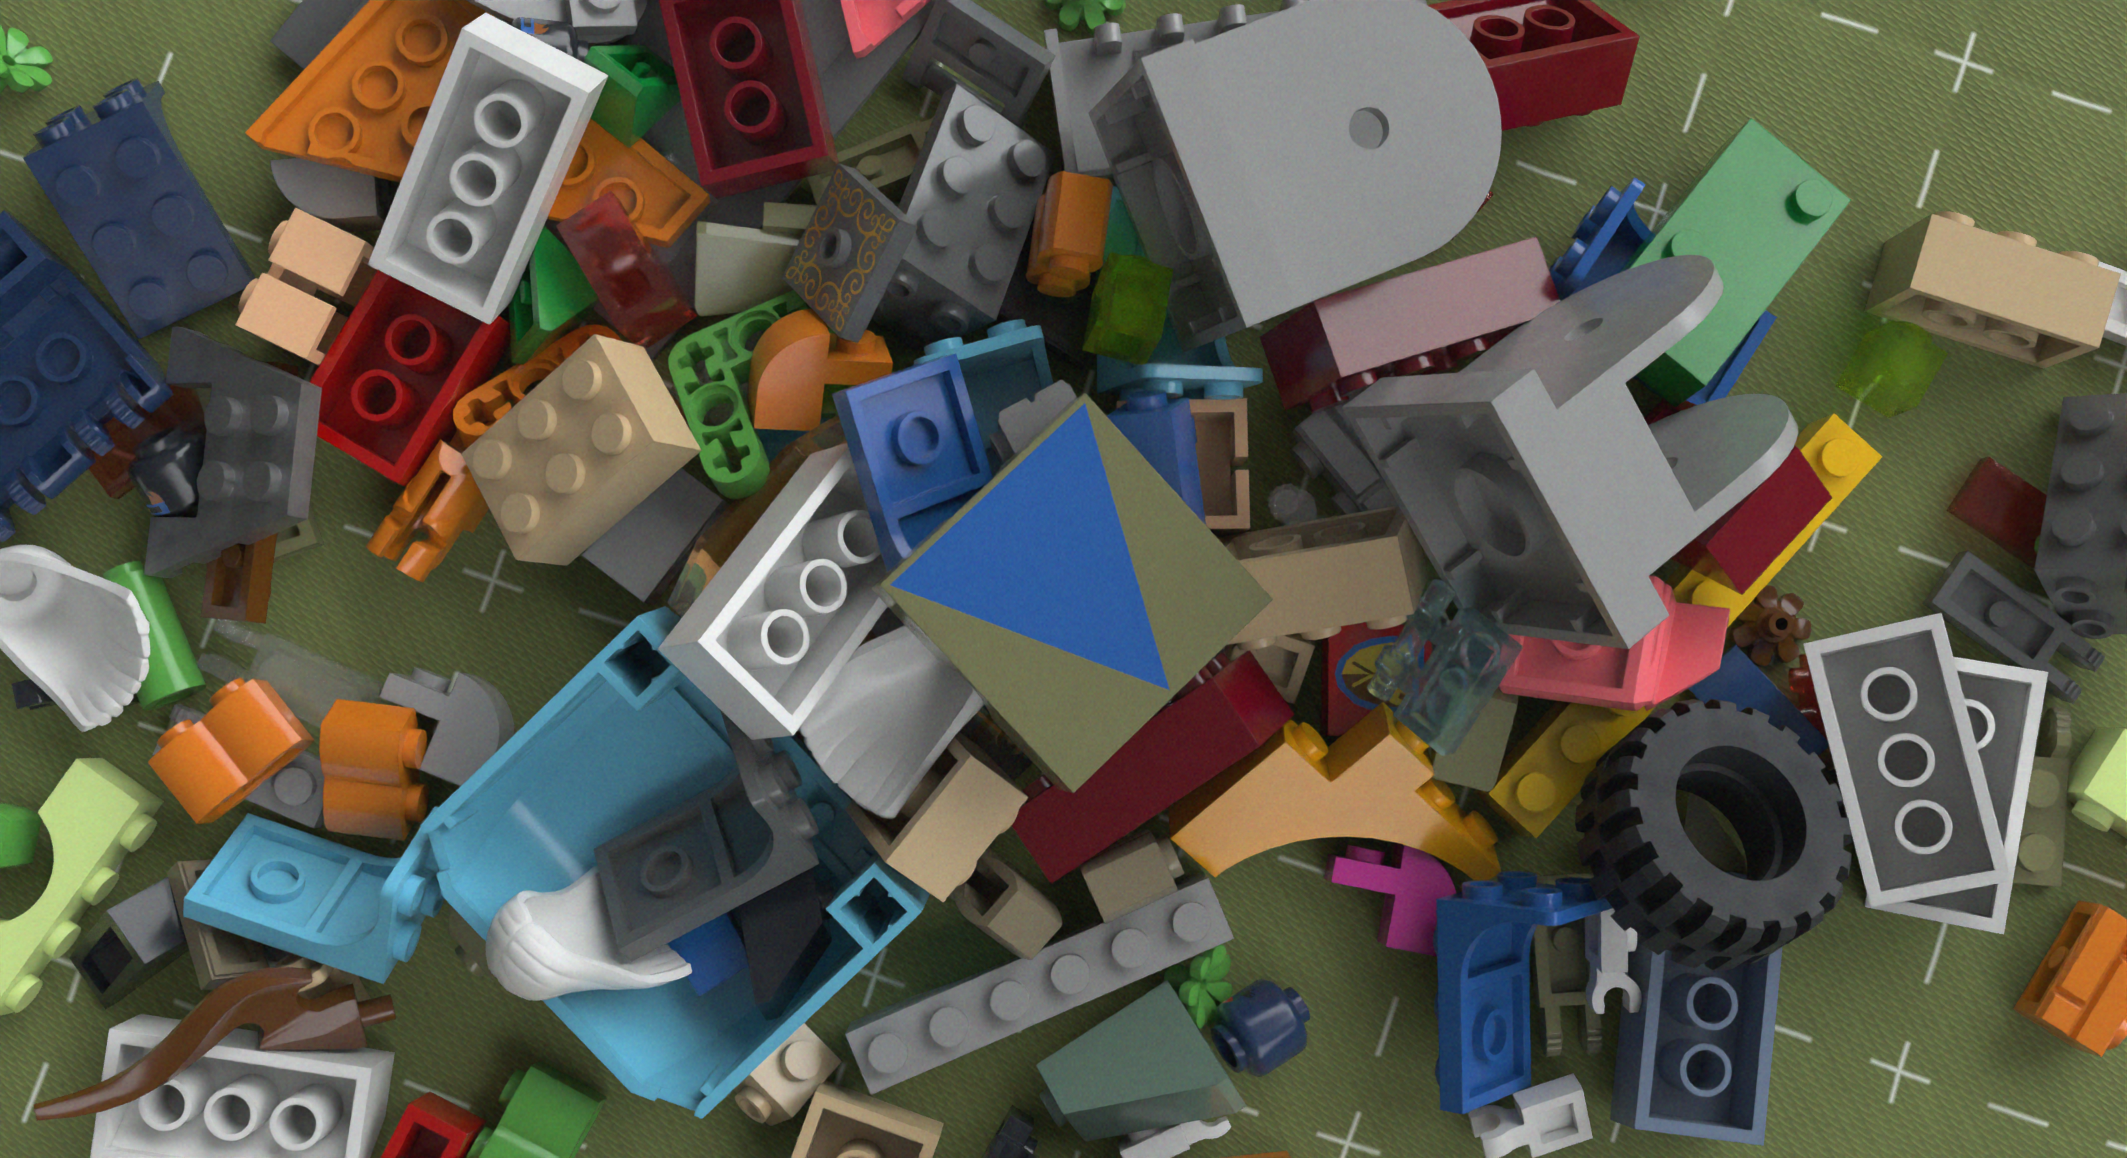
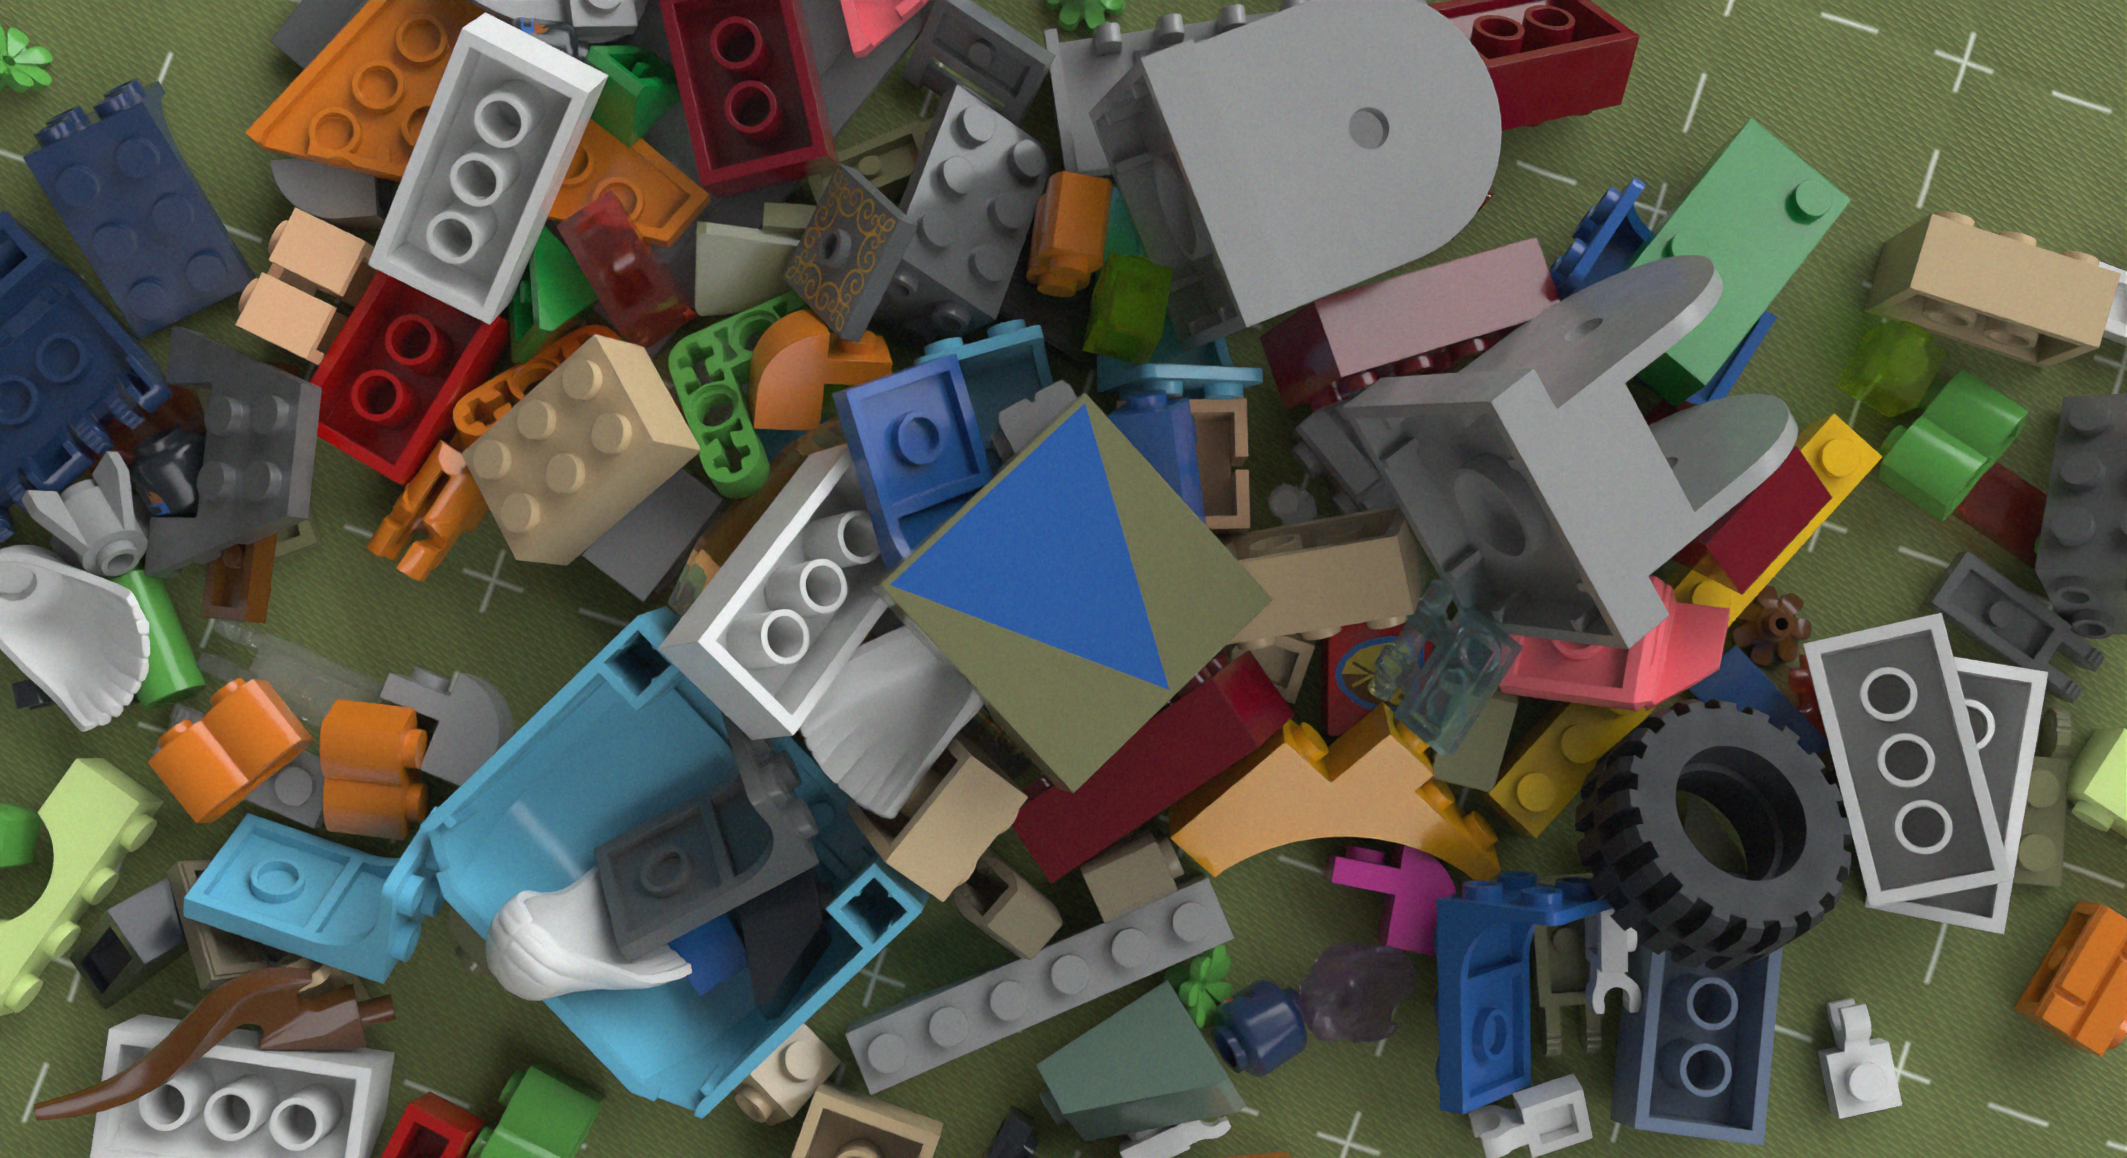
(95, 521): none -> light grey brick
(1355, 991): none -> hair
(1858, 1070): none -> white plate
(1951, 444): none -> bright green brick

